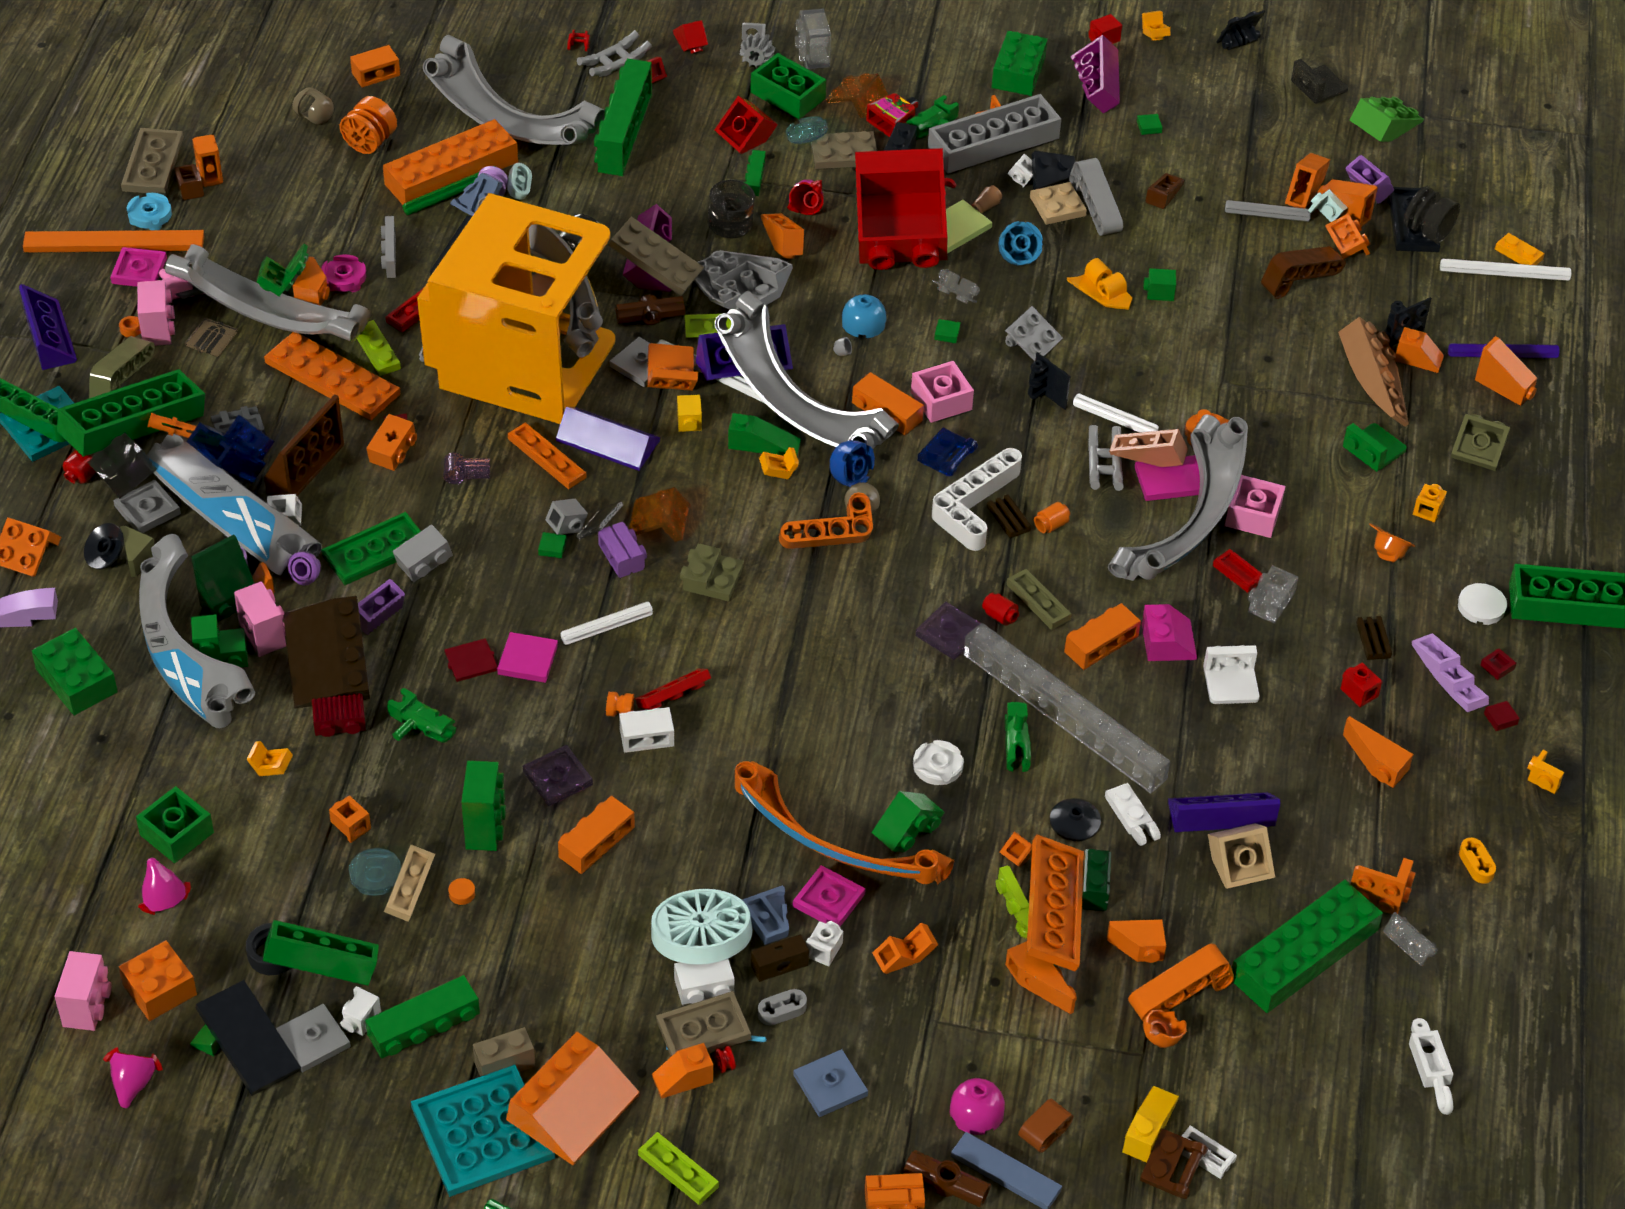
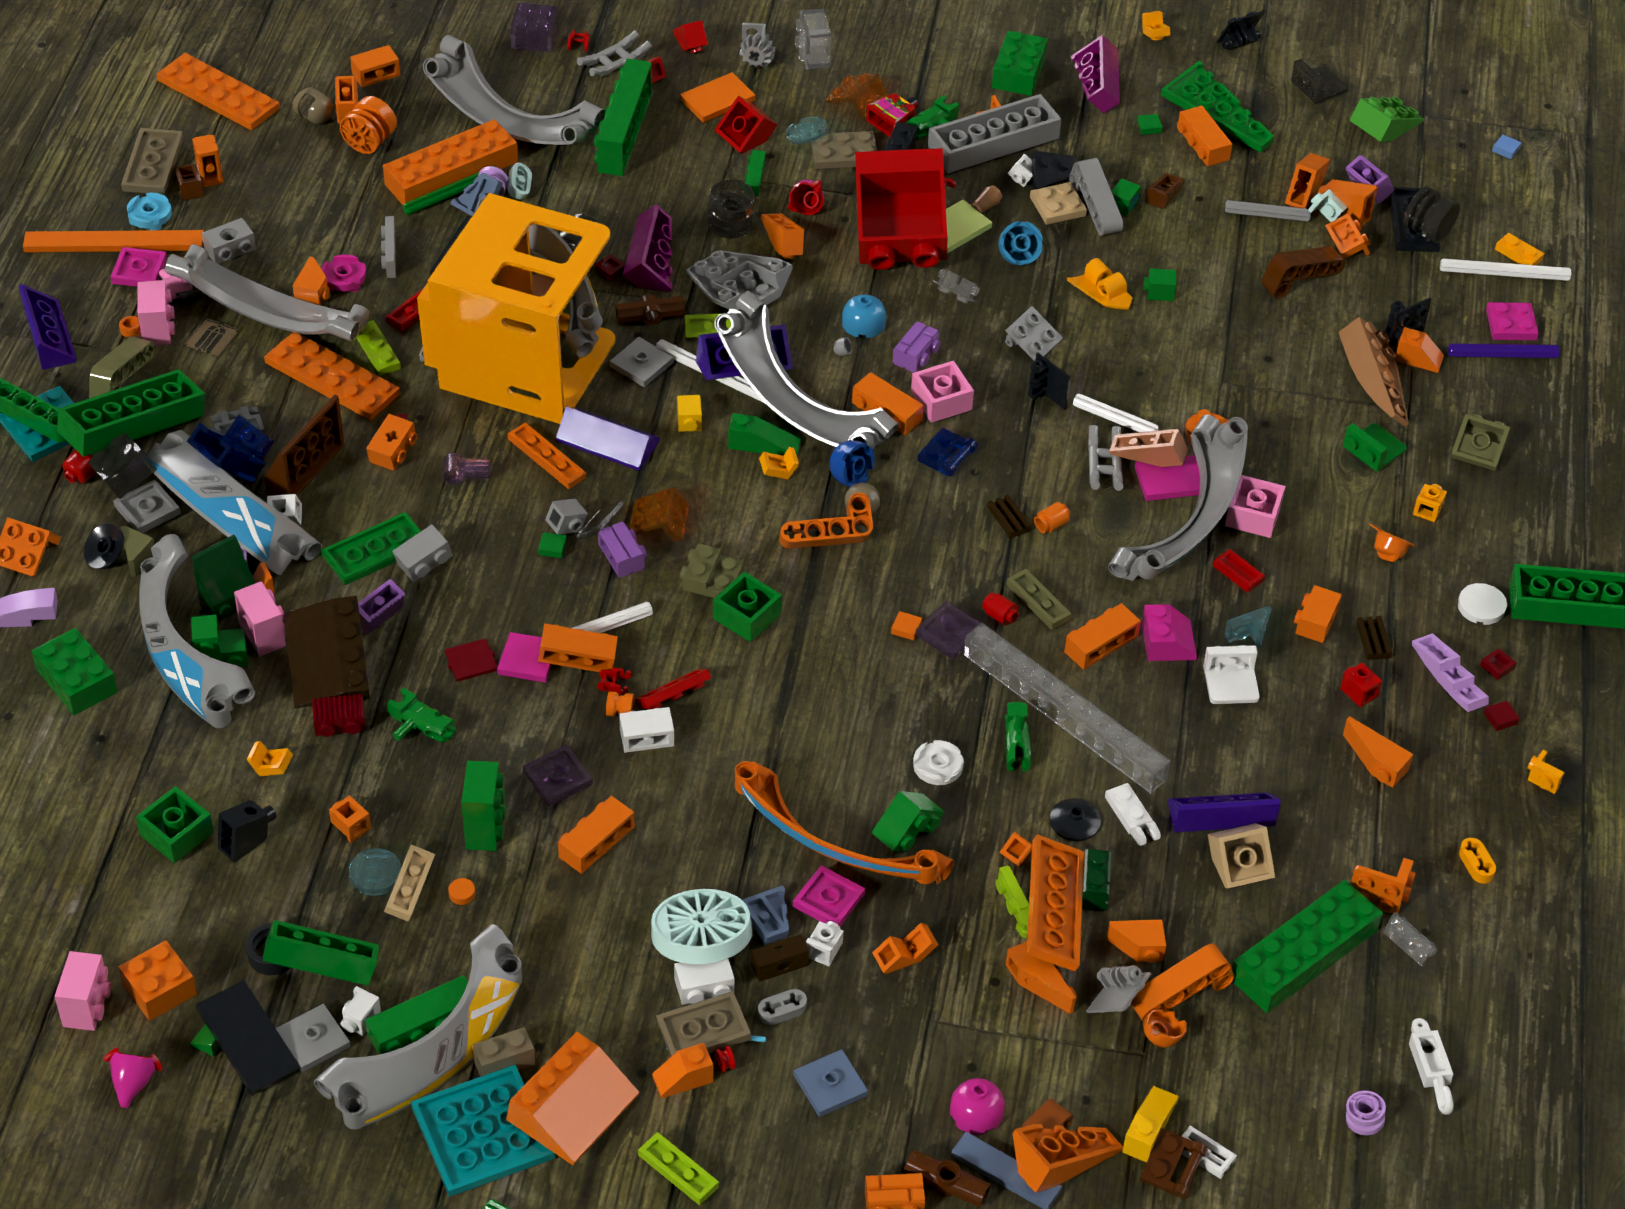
(156, 421): orange pin -> none
(161, 888): dark pink hat -> none
(218, 91): none -> orange plate
(228, 241): none -> light grey brick
(243, 828): none -> black torso
(277, 278): green bracket -> none
(304, 568): medium lavender brick -> none
(345, 95): none -> orange brick
(392, 1080): none -> light grey panel
(534, 27): none -> clear purple brick
(577, 648): none -> orange brick
(610, 267): none -> dark red tile
(613, 674): none -> red piece
(656, 256): dark tan plate -> none
(671, 367): orange bracket -> none
(716, 96): none -> orange tile
(747, 606): none -> green brick
(788, 86): green brick -> none
(906, 625): none -> orange tile
(916, 347): none -> medium lavender brick
(947, 331): green tile -> none
(953, 503): white beam -> none
(1056, 1155): none -> orange wedge
(1106, 26): red brick -> none
(1119, 988): none -> light grey hinge
(1126, 196): none -> green brick
(1199, 88): none -> green wing
(1204, 135): none -> orange brick
(1249, 624): none -> clear light blue slope
(1272, 593): clear brick -> none
(1317, 614): none -> orange brick
(1365, 1112): none -> lavender wheel
(1505, 373): orange slope -> none
(1506, 146): none -> medium blue tile
(1511, 321): none -> dark pink plate

